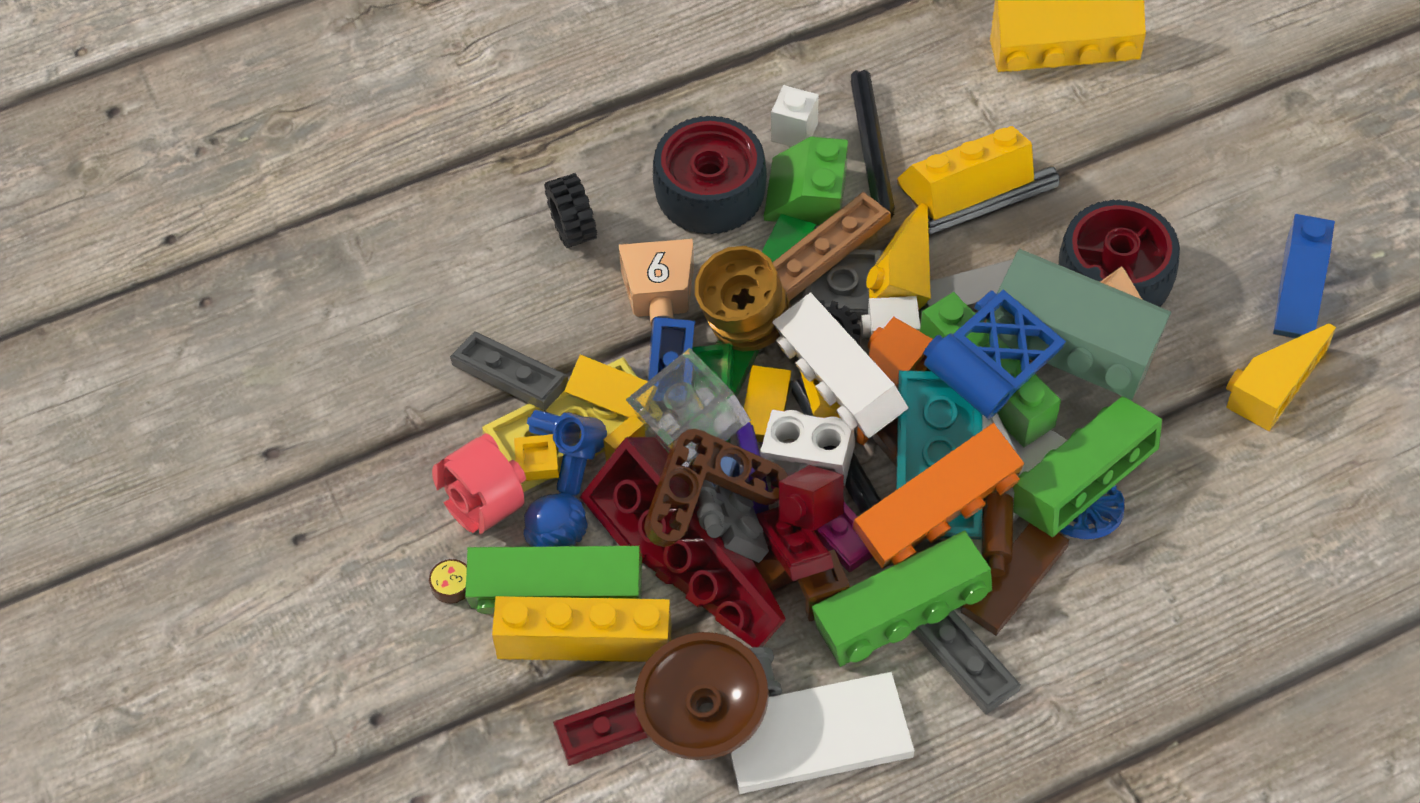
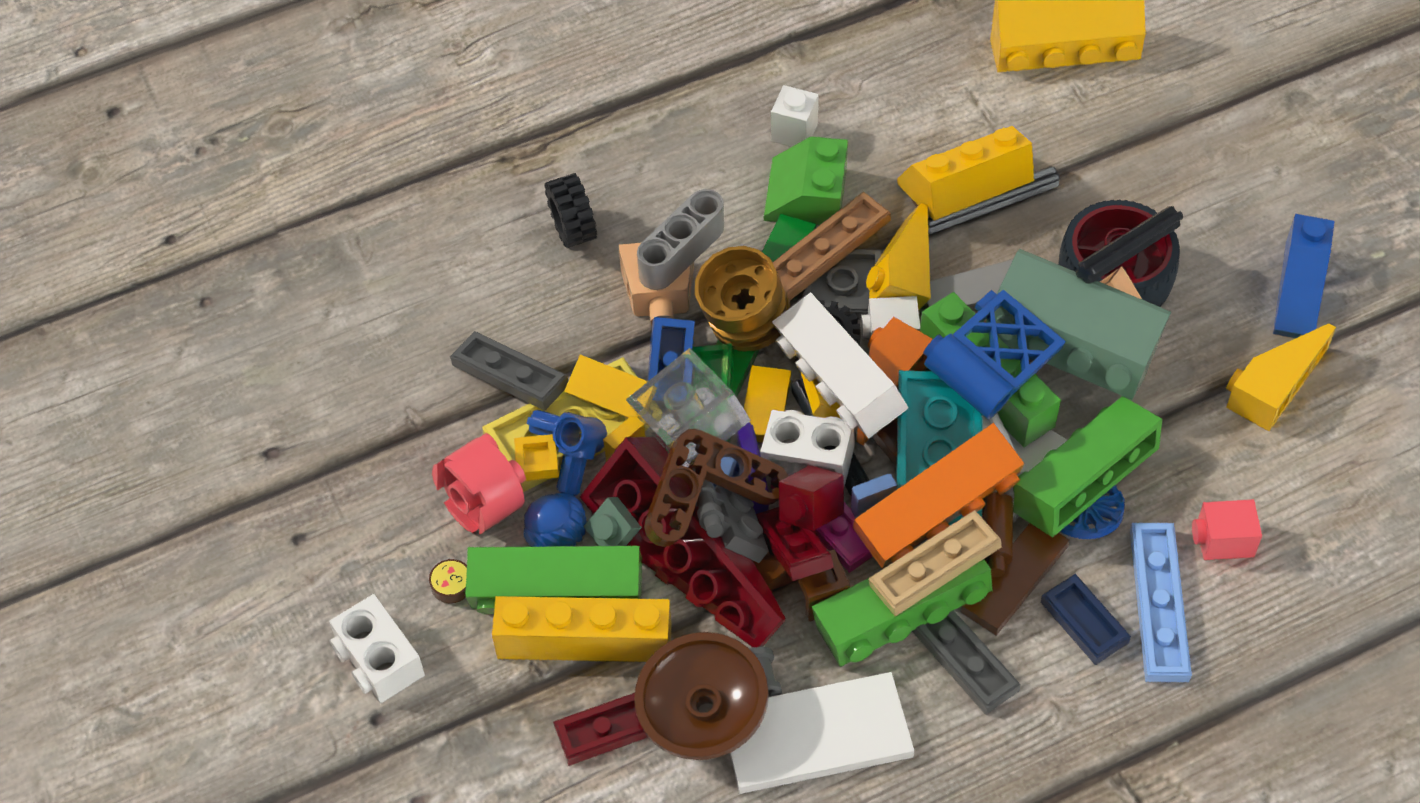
(381, 646): none -> white brick
(612, 524): none -> sand green plate
(680, 239): none -> light grey beam
(709, 174): wheel -> none
(870, 493): none -> medium blue tile
(871, 139): black axle -> none
(935, 563): none -> tan tile
(1085, 619): none -> dark blue tile
(1129, 244): none -> black axle
(1160, 603): none -> light blue tile
(1227, 529): none -> coral brick

